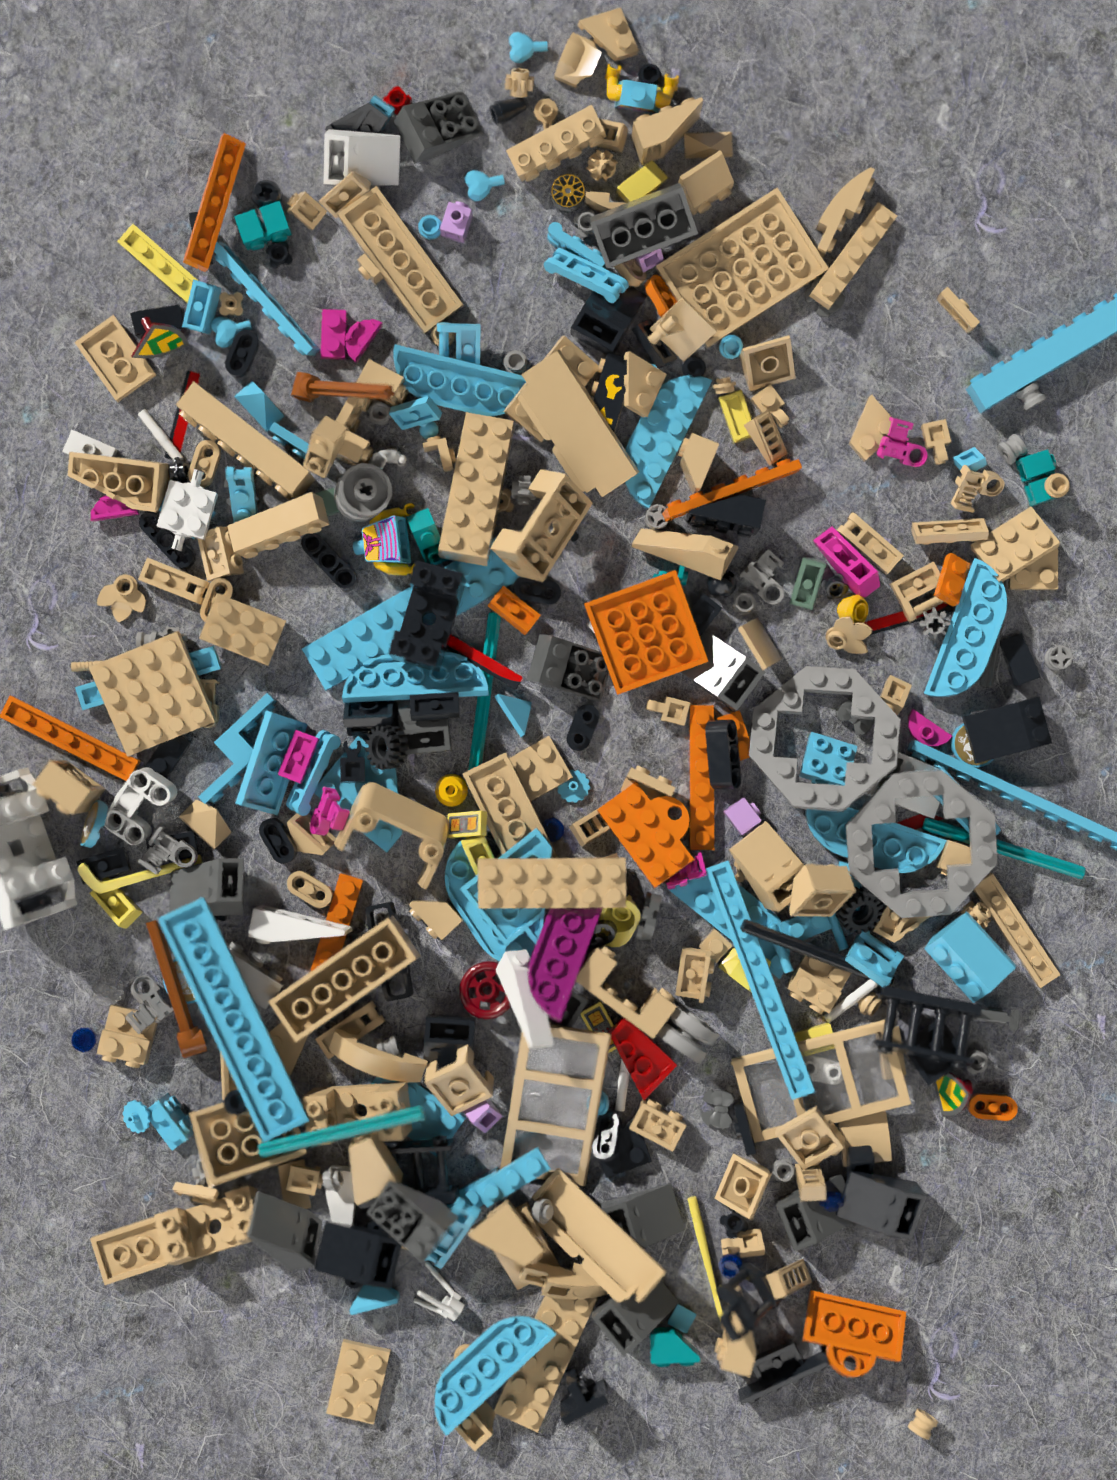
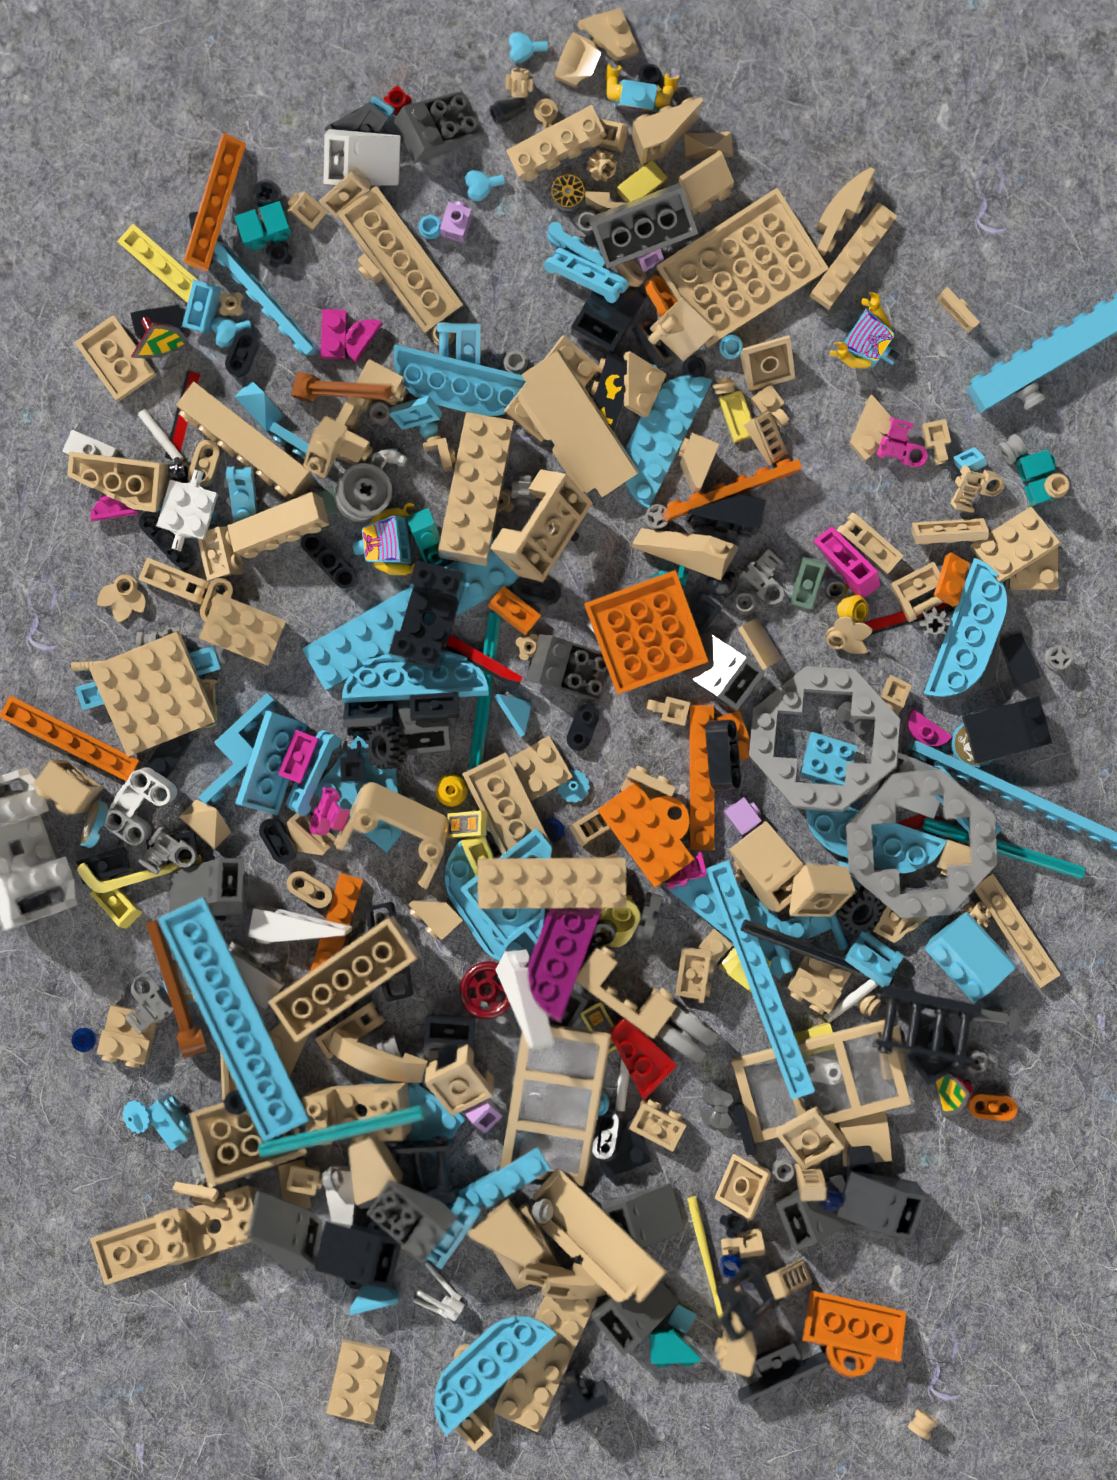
(522, 644): none -> tan plate
(868, 338): none -> torso

